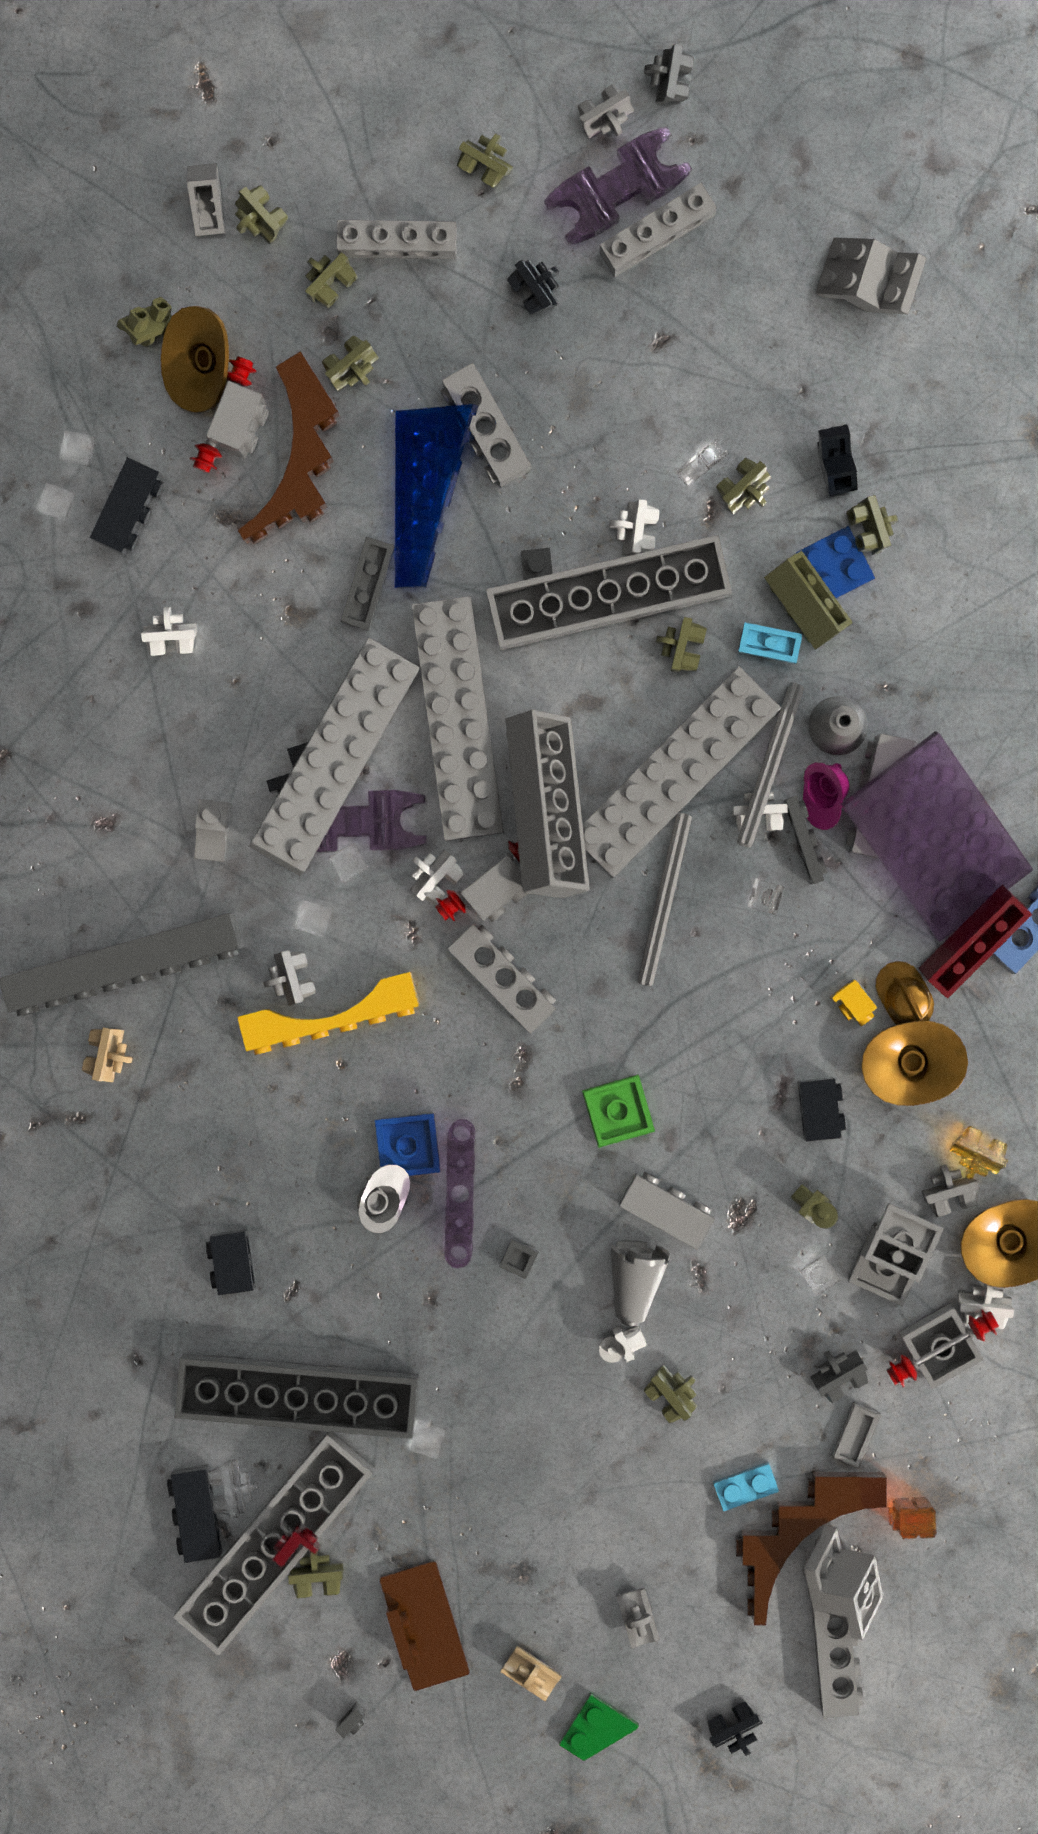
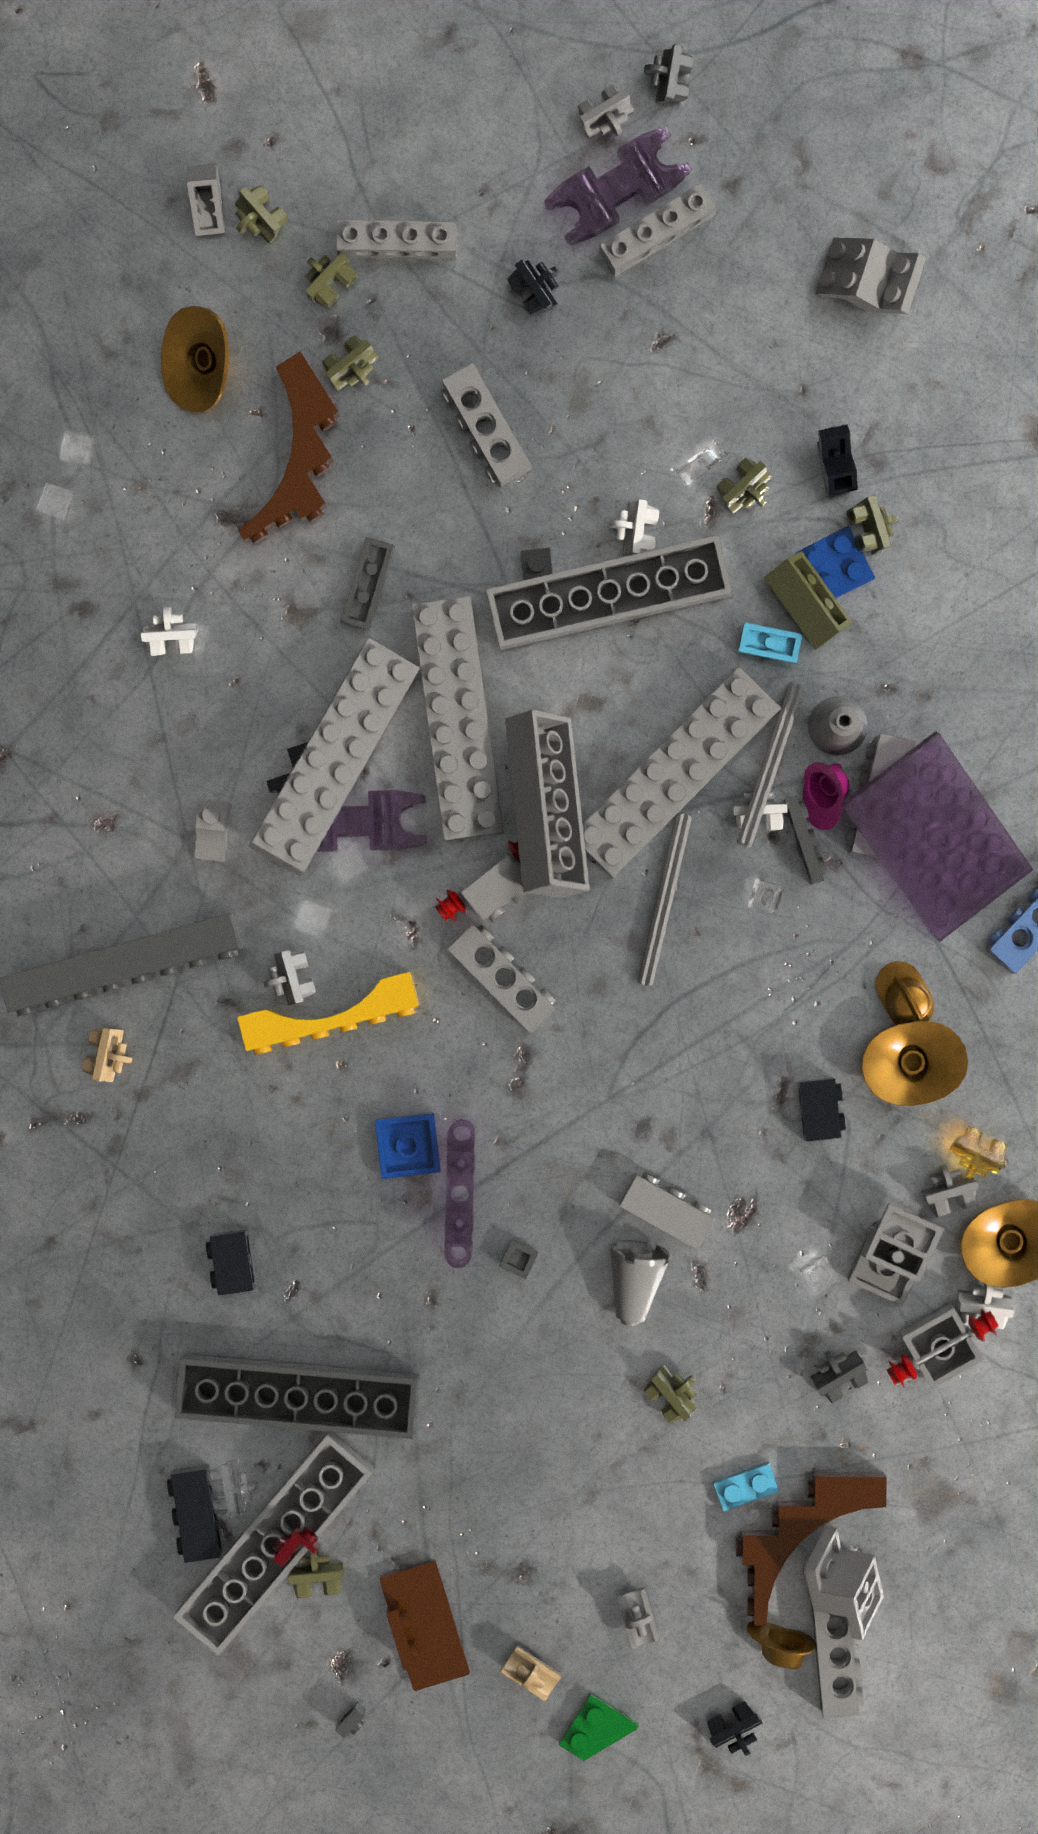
(127, 507): black brick -> none
(146, 323): olive hips -> none
(235, 419): light grey brick -> none
(383, 1198): light grey piece -> none
(425, 478): clear blue wing -> none
(427, 1439): clear plate -> none
(430, 872): white hips -> none
(473, 153): olive hips -> none
(618, 1110): bright green plate -> none
(622, 1343): white hips -> none
(688, 632): olive hips -> none
(781, 1645): none -> pearl gold piece
(815, 1207): olive hips -> none
(854, 1002): yellow brick -> none
(855, 1435): light grey tile -> none
(912, 1518): clear orange brick -> none
(975, 941): dark red brick -> none

